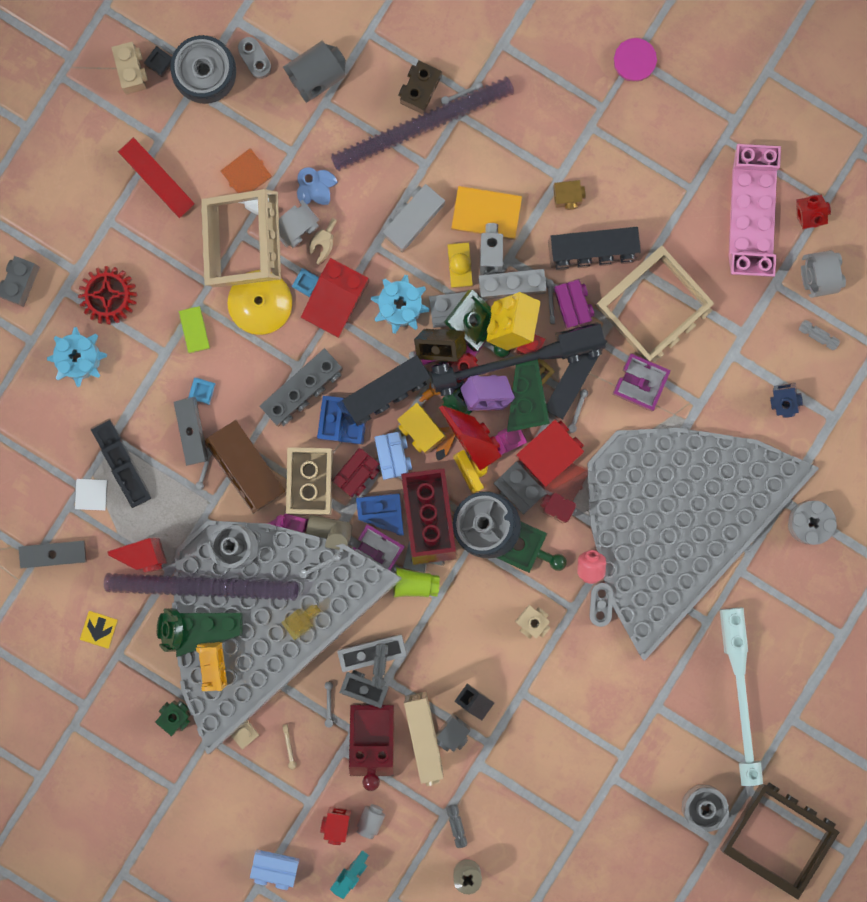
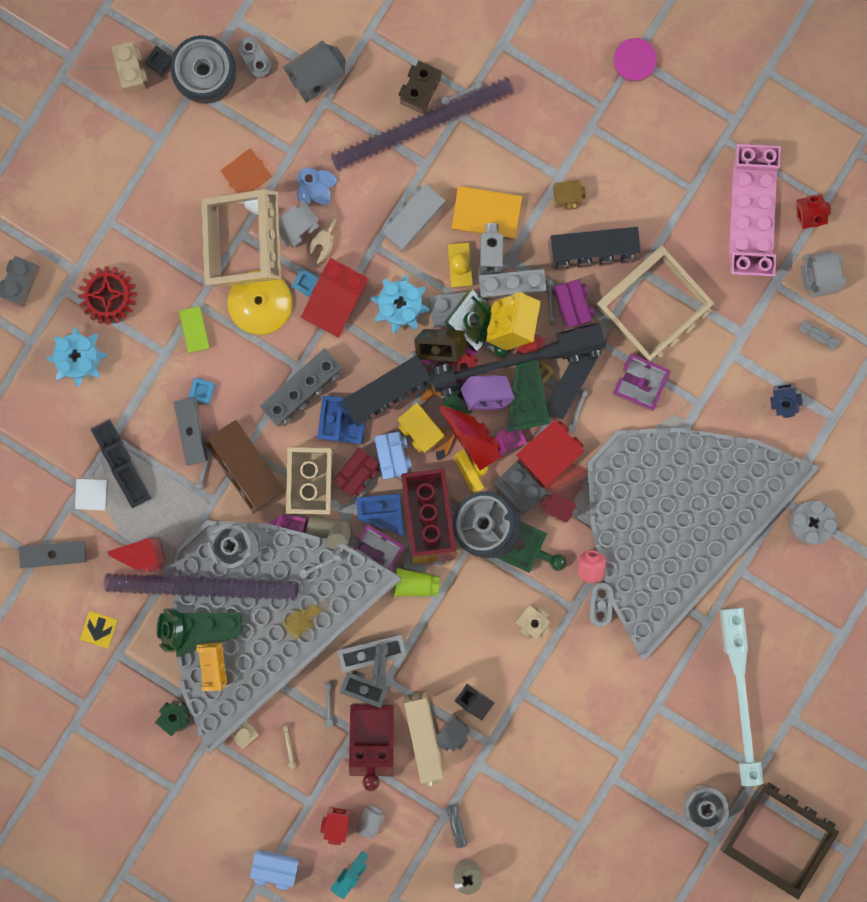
(156, 177): red slope -> none

